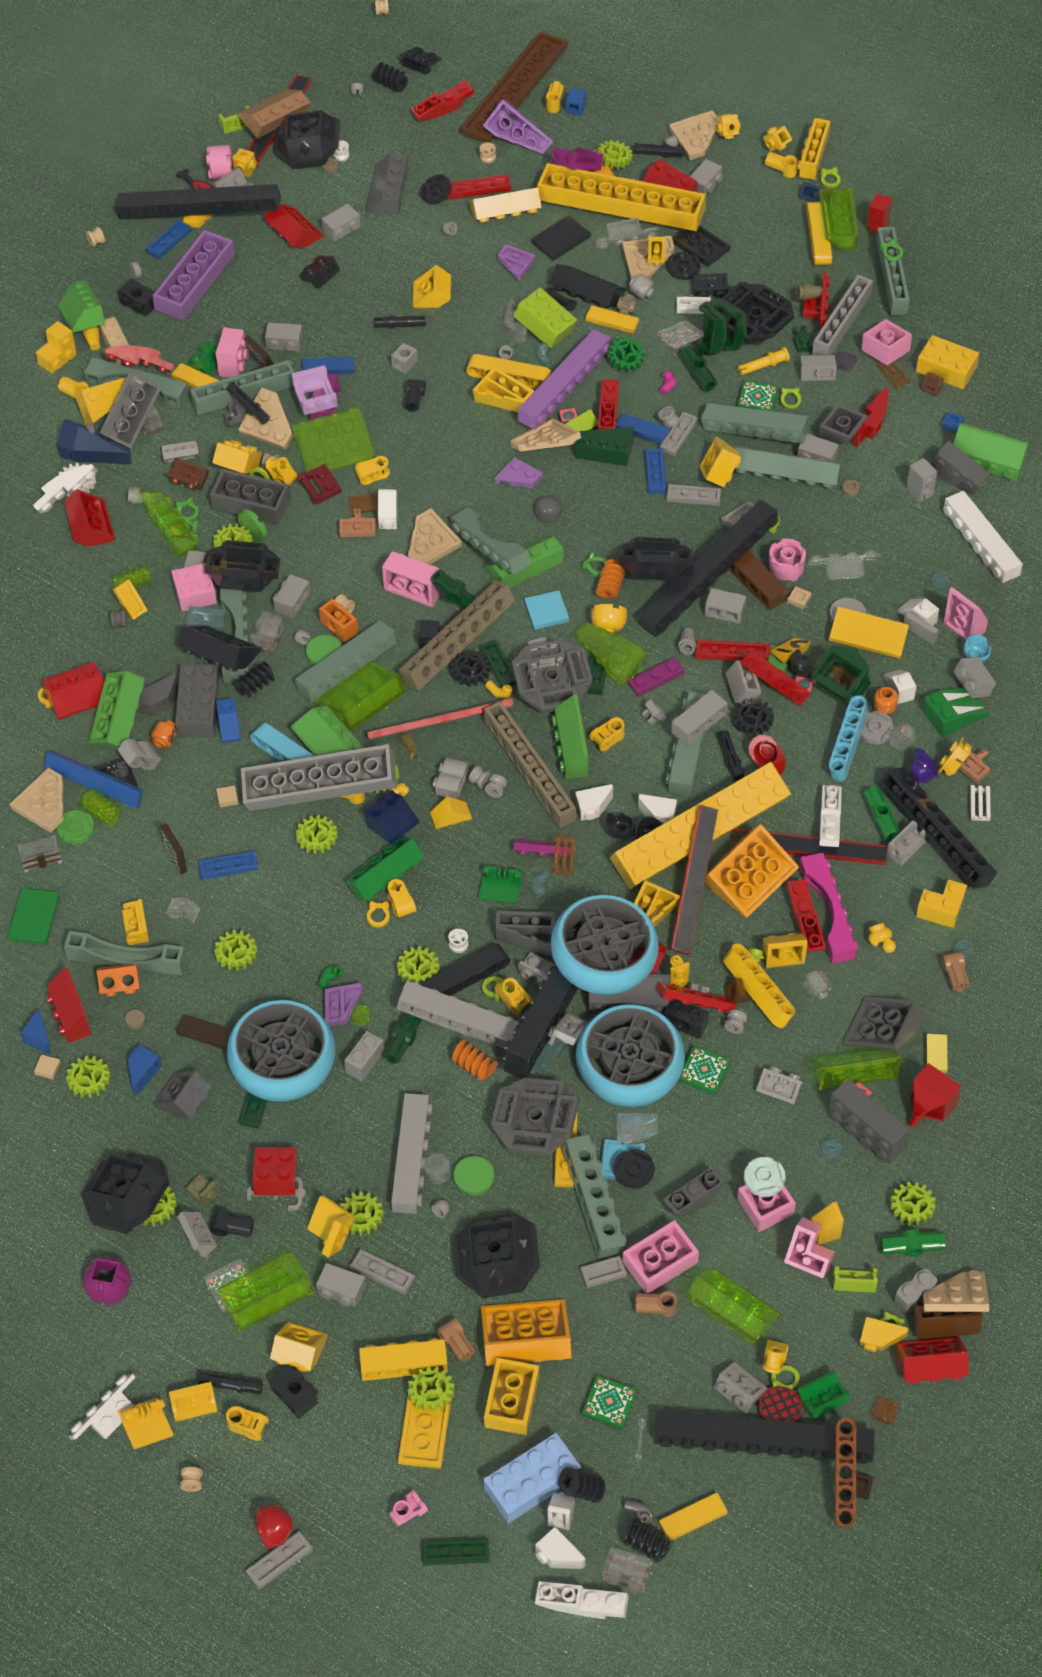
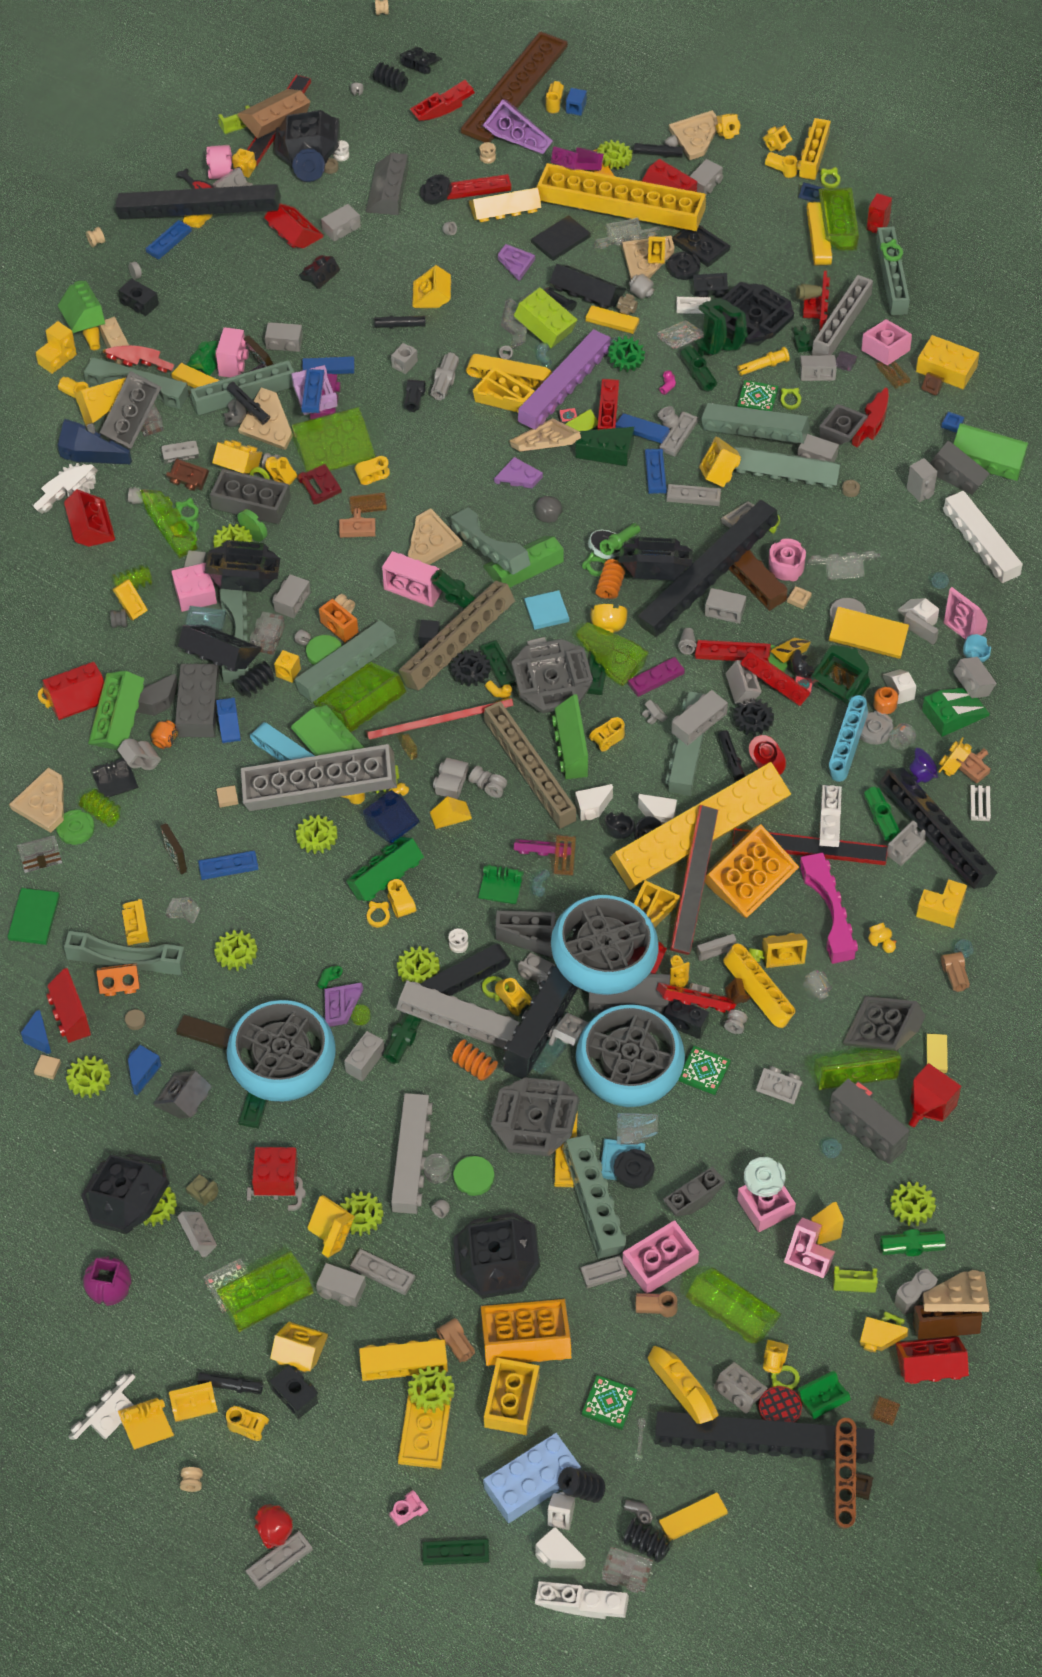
(94, 779): blue tile -> none
(193, 275): medium lavender brick -> none
(227, 1223): black piece -> none
(287, 666): none -> yellow brick
(309, 165): none -> dark blue tile
(313, 391): none -> blue tile
(387, 509): white slope -> none
(444, 376): none -> light grey piece
(595, 540): none -> tile
(616, 541): none -> bright green pin
(682, 1384): none -> yellow brick
(715, 947): none -> light grey tile
(805, 915): red slope -> none

